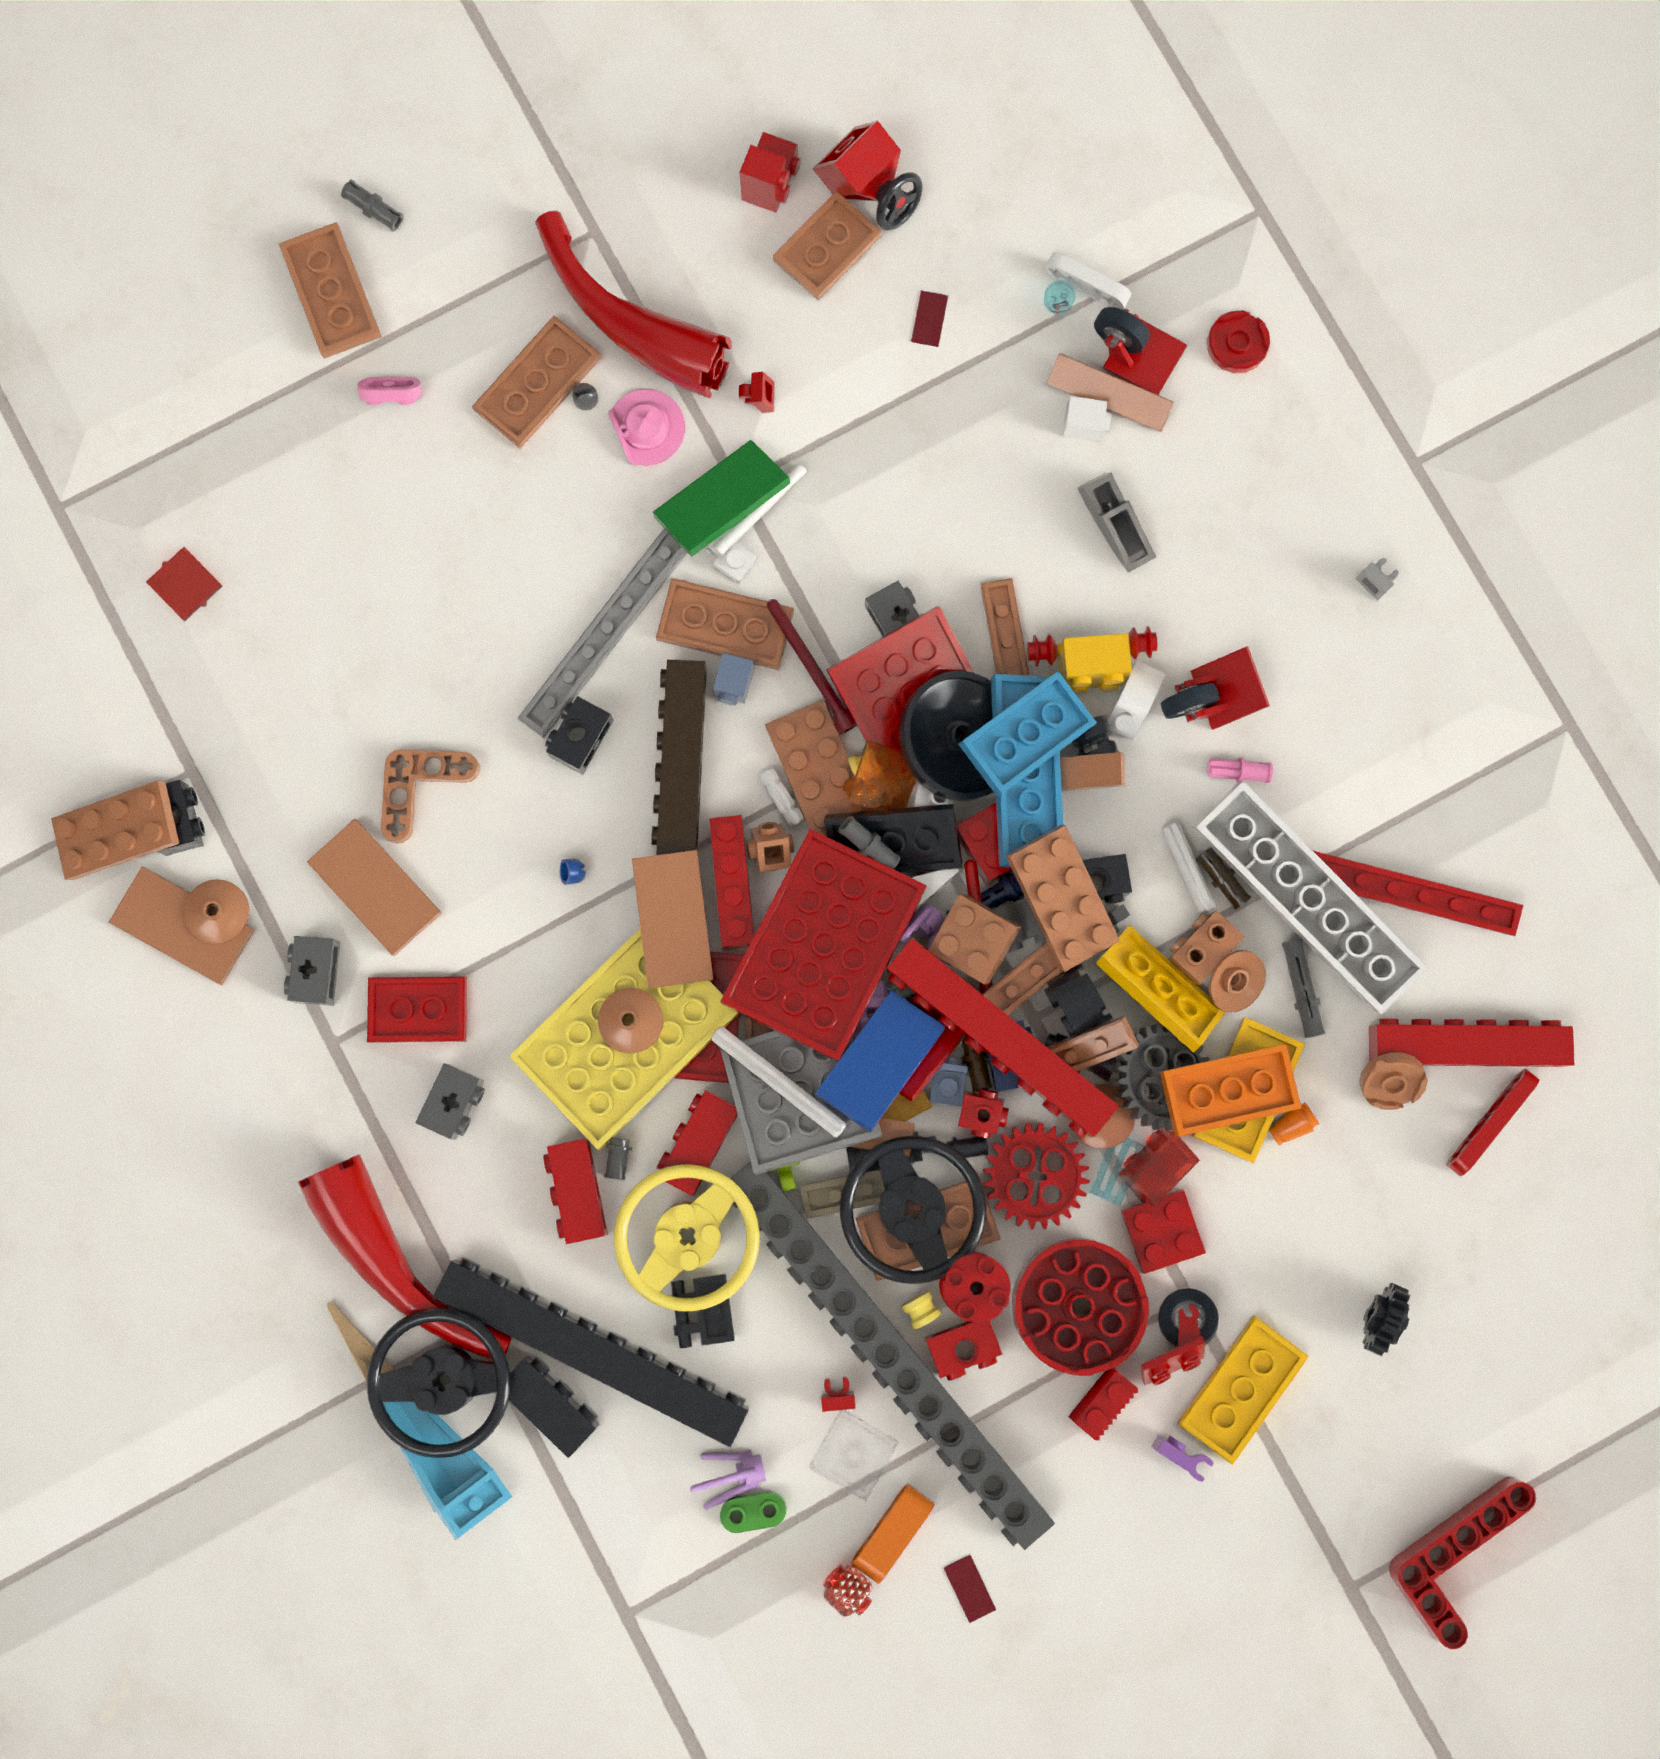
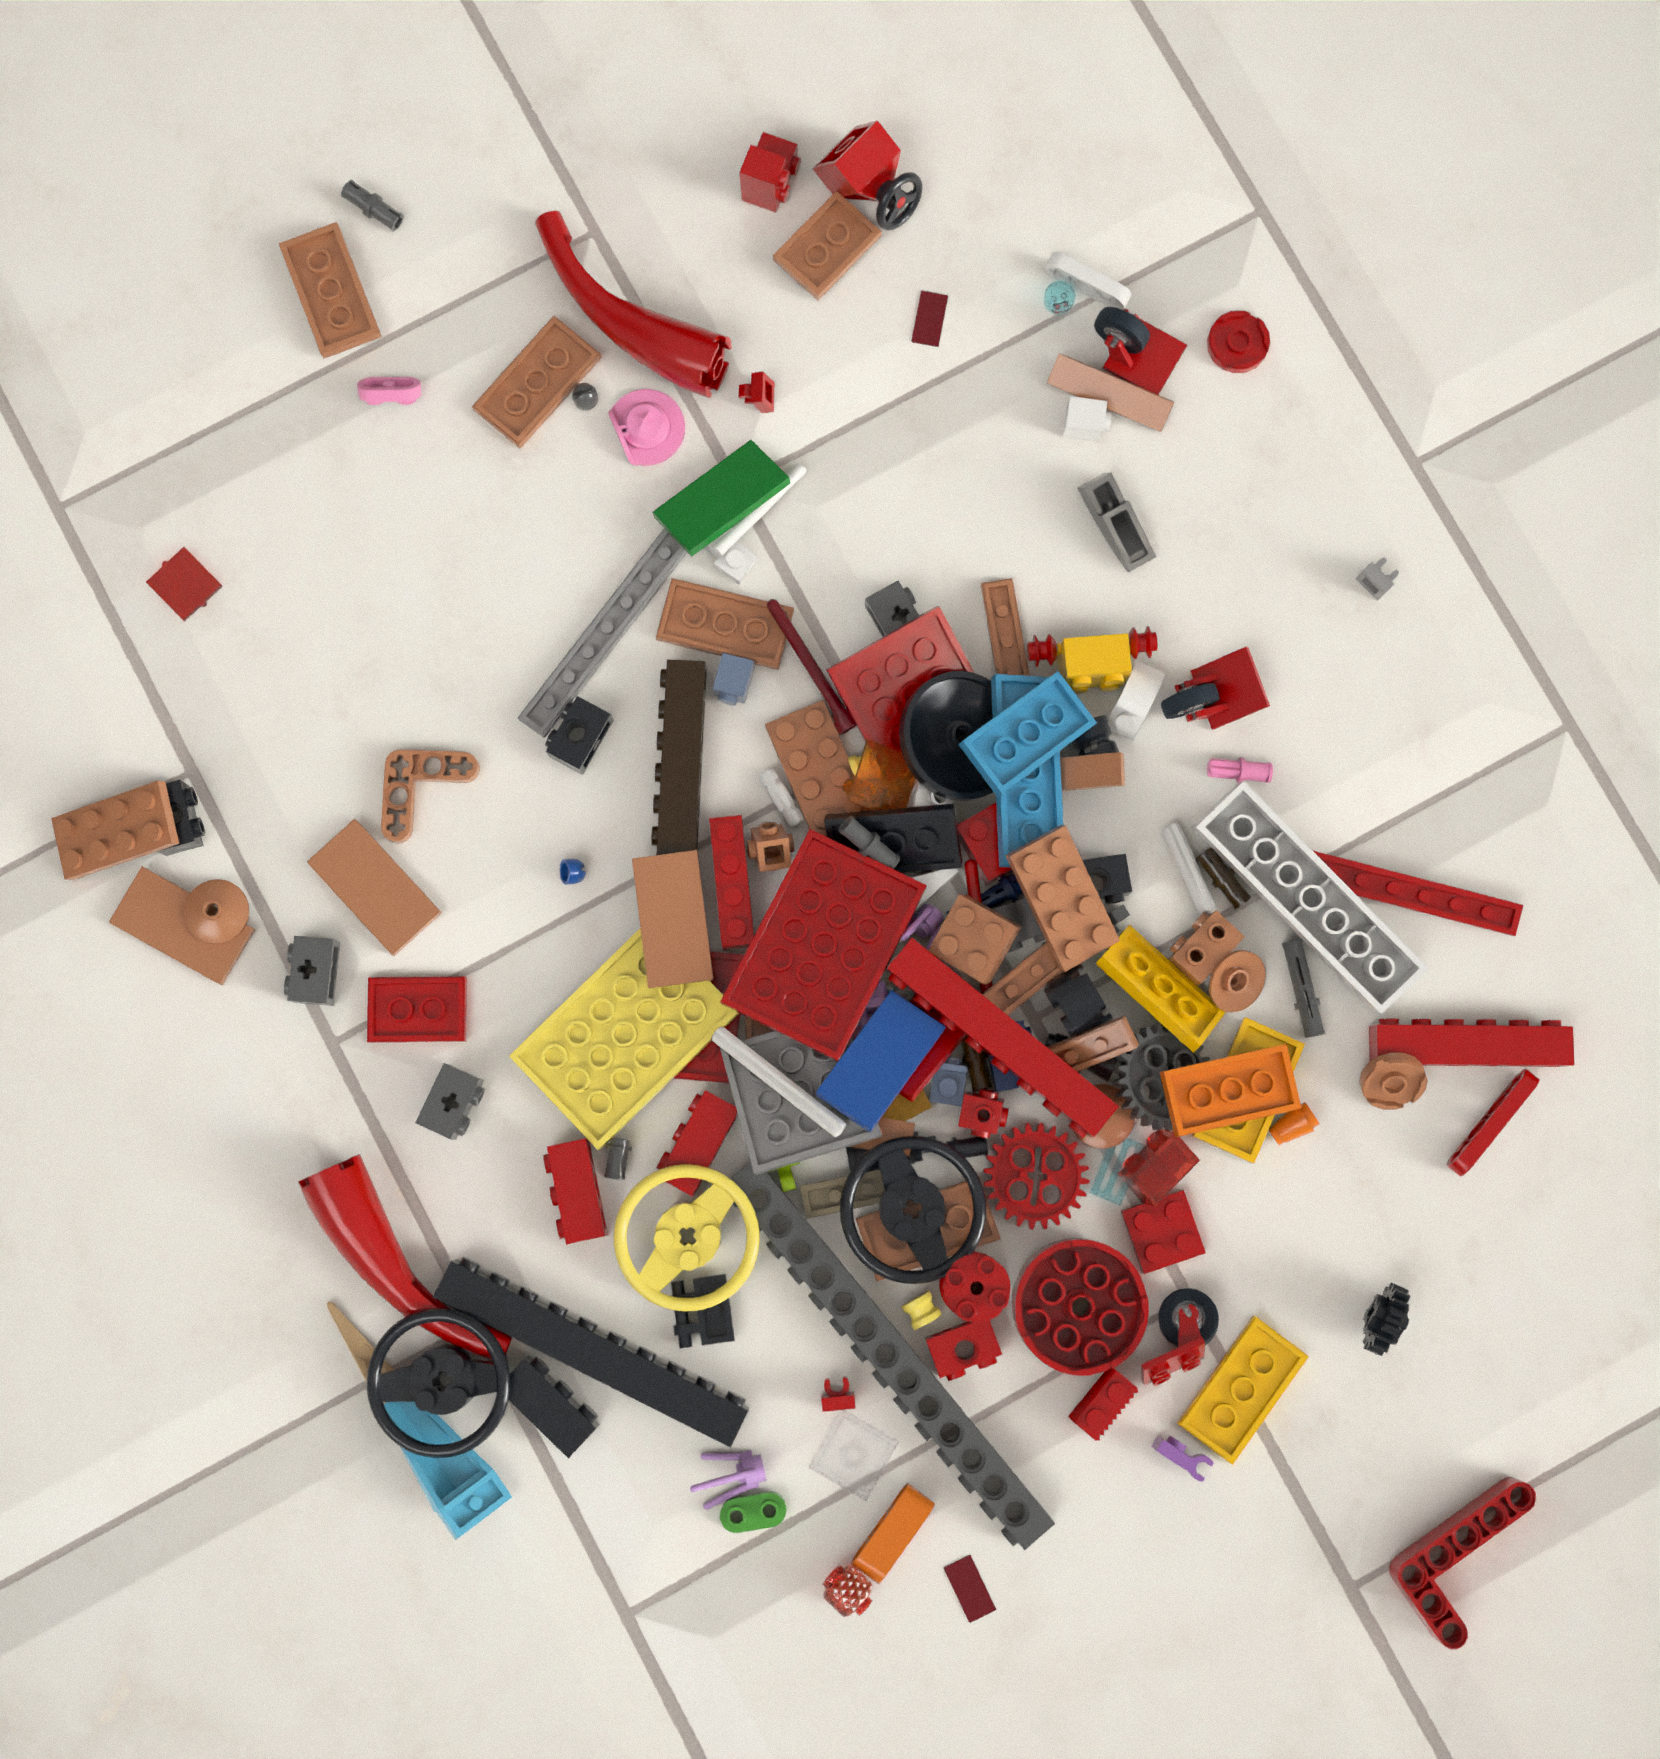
(646, 1025): nougat dish -> none

